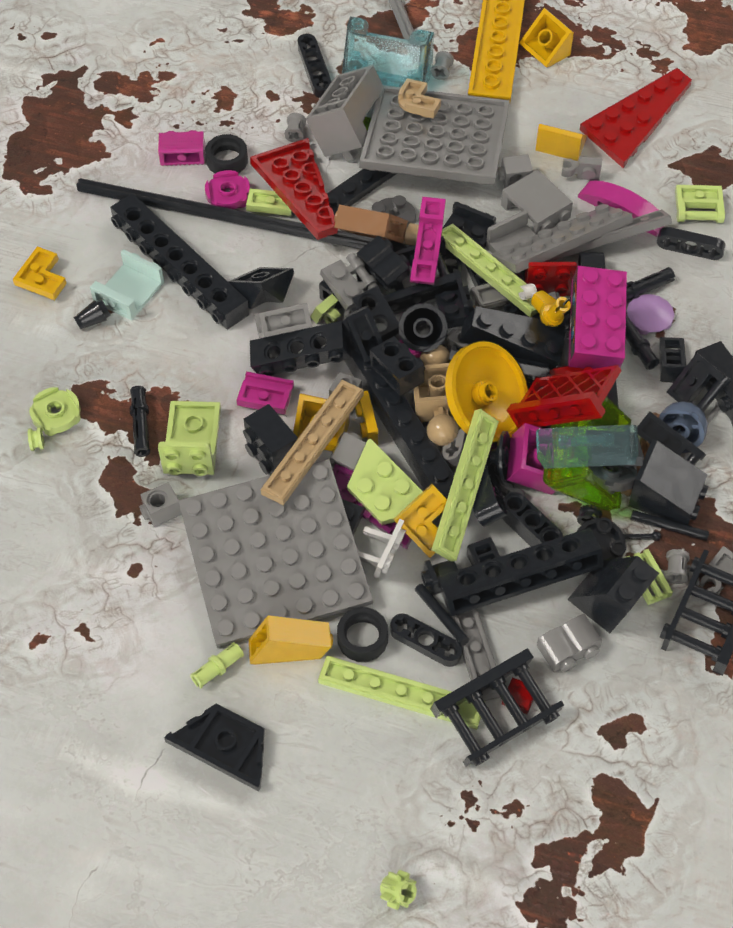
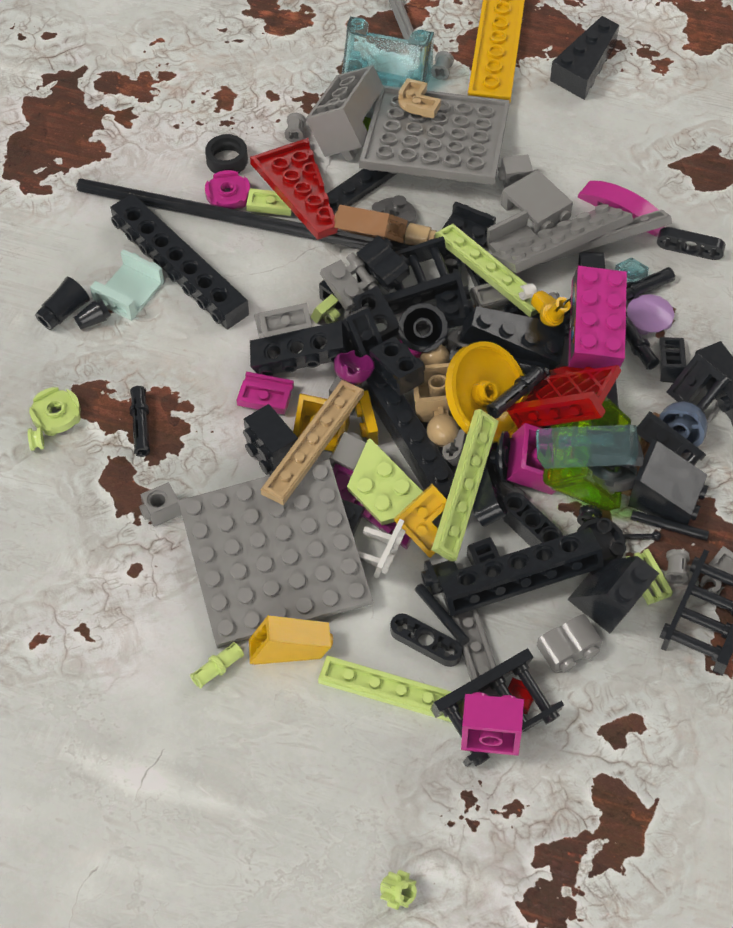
(36, 274): yellow plate -> none
(62, 303): none -> black plant
(181, 148): dark pink brick -> none
(191, 438): yellowish green bracket -> none
(224, 743): black wing -> none
(264, 285): black slope -> none
(313, 65): black beam -> none
(352, 368): none -> magenta hair
(360, 615): black tyre -> none
(428, 241): dark pink slope -> none
(492, 724): none -> dark pink brick
(522, 387): none -> black pin
(548, 39): yellow slope -> none
(551, 276): red bracket -> none
(560, 142): yellow slope -> none
(583, 60): none -> black wedge
(585, 168): light grey plate -> none
(633, 119): red wing -> none
(634, 269): none -> clear light blue plate
(699, 197): yellowish green plate -> none

